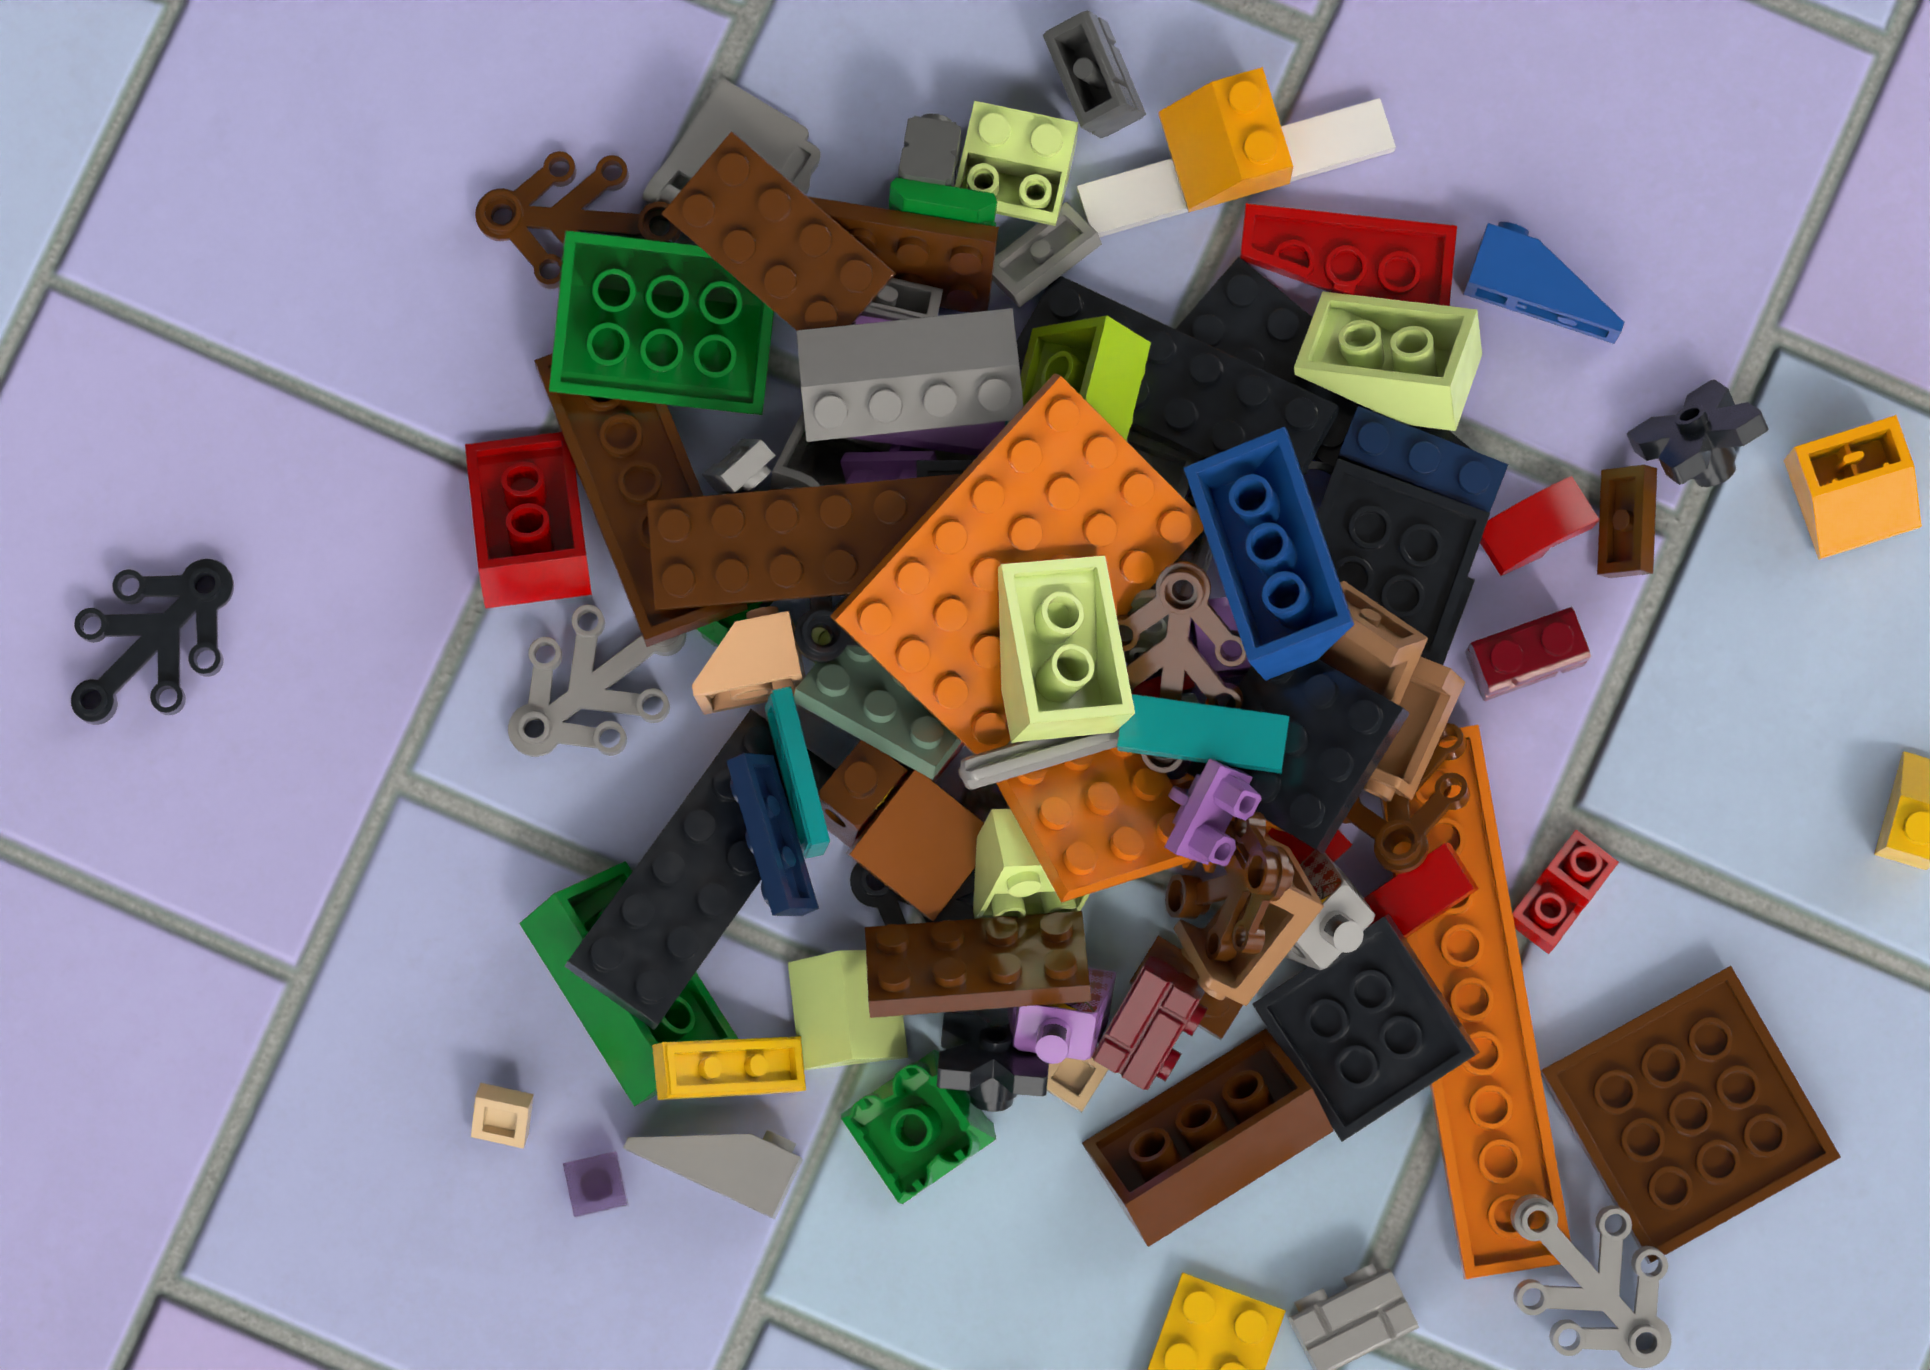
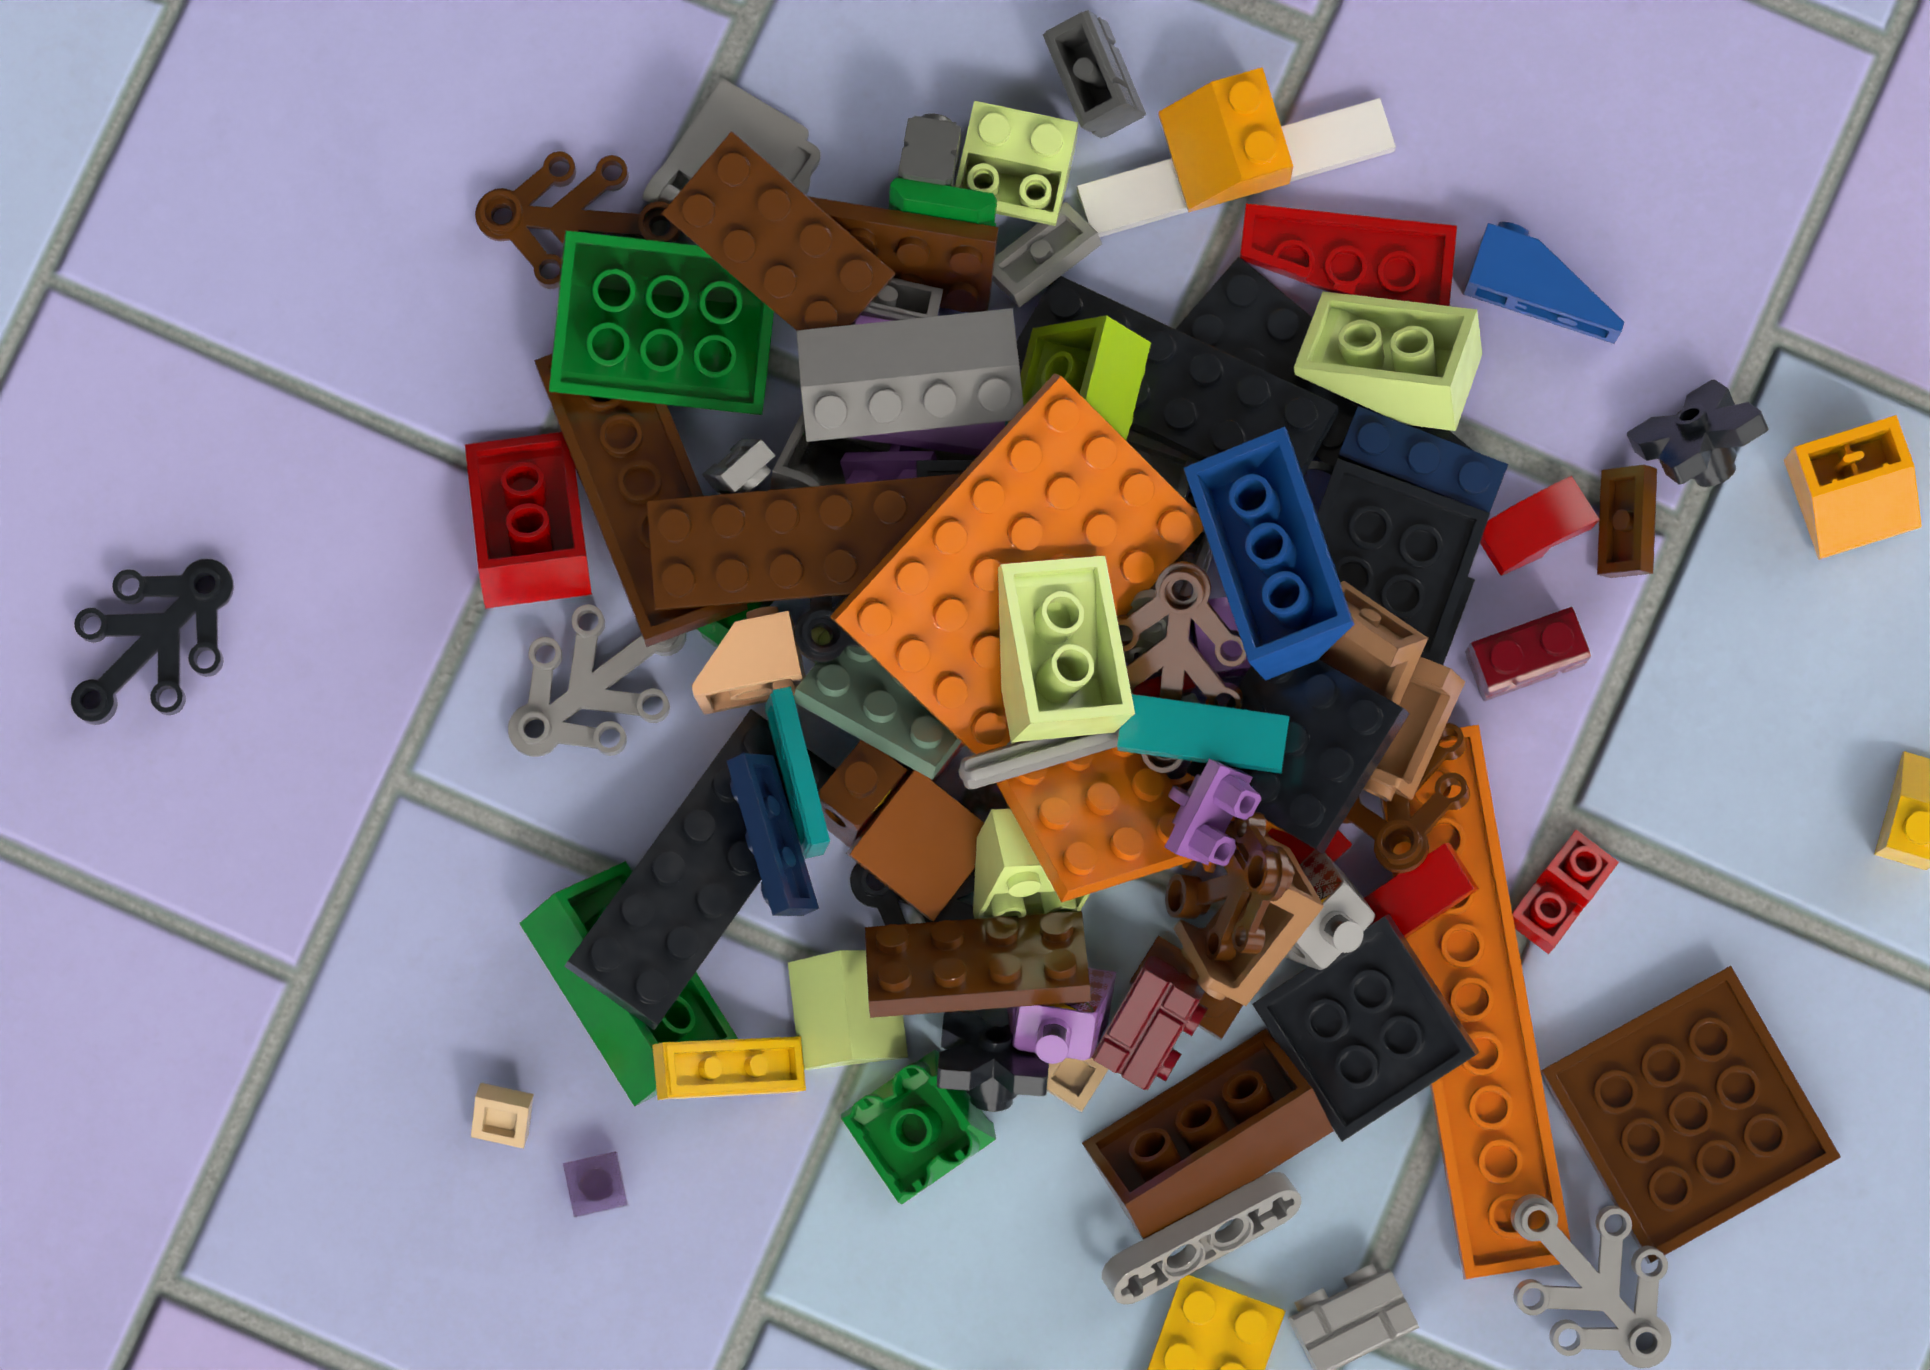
(734, 1165): light grey slope -> none
(1147, 1264): none -> light grey beam

